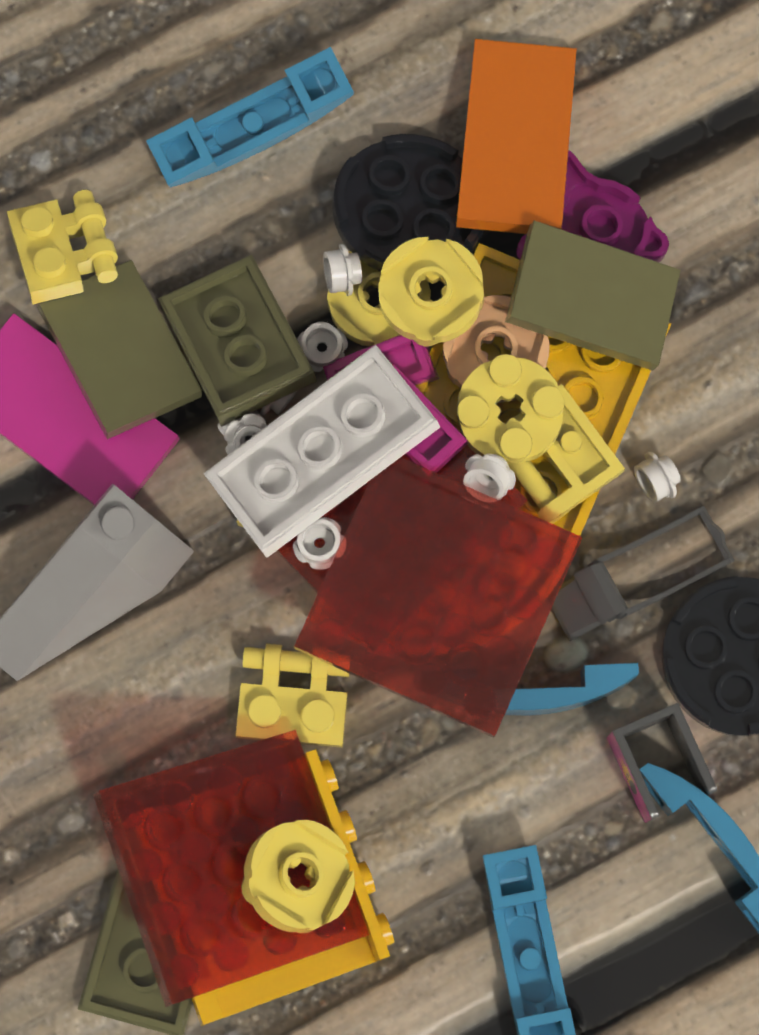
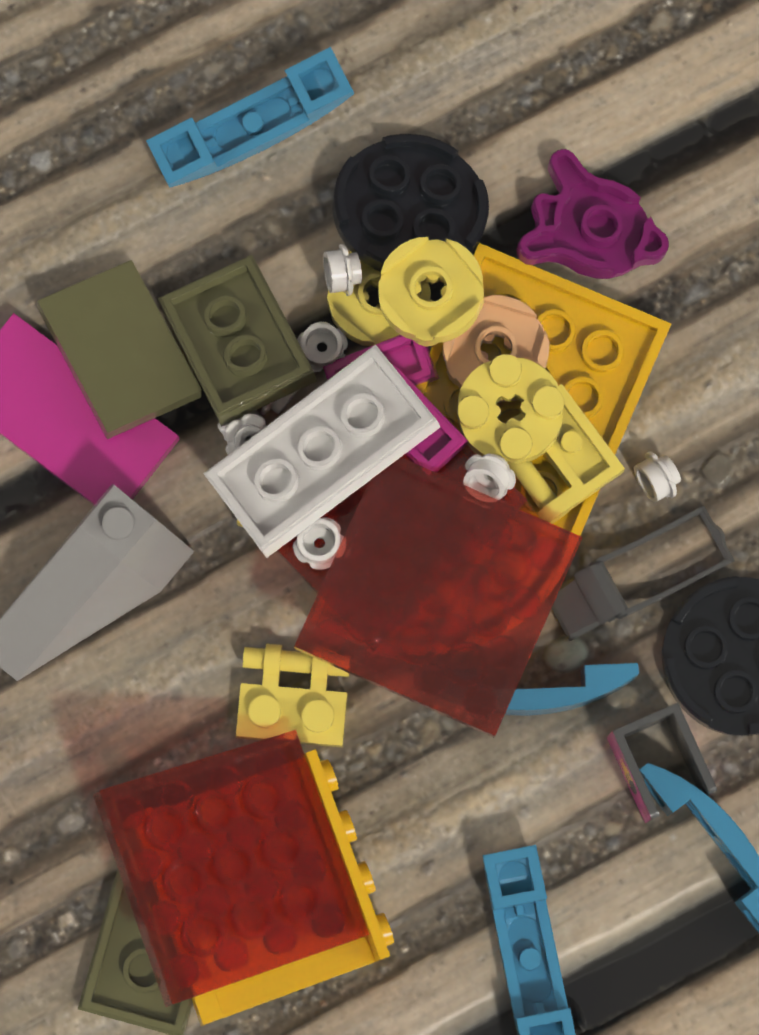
(46, 252): light yellow plate -> none
(269, 886): light yellow plate -> none
(516, 136): orange tile -> none
(593, 295): olive tile -> none

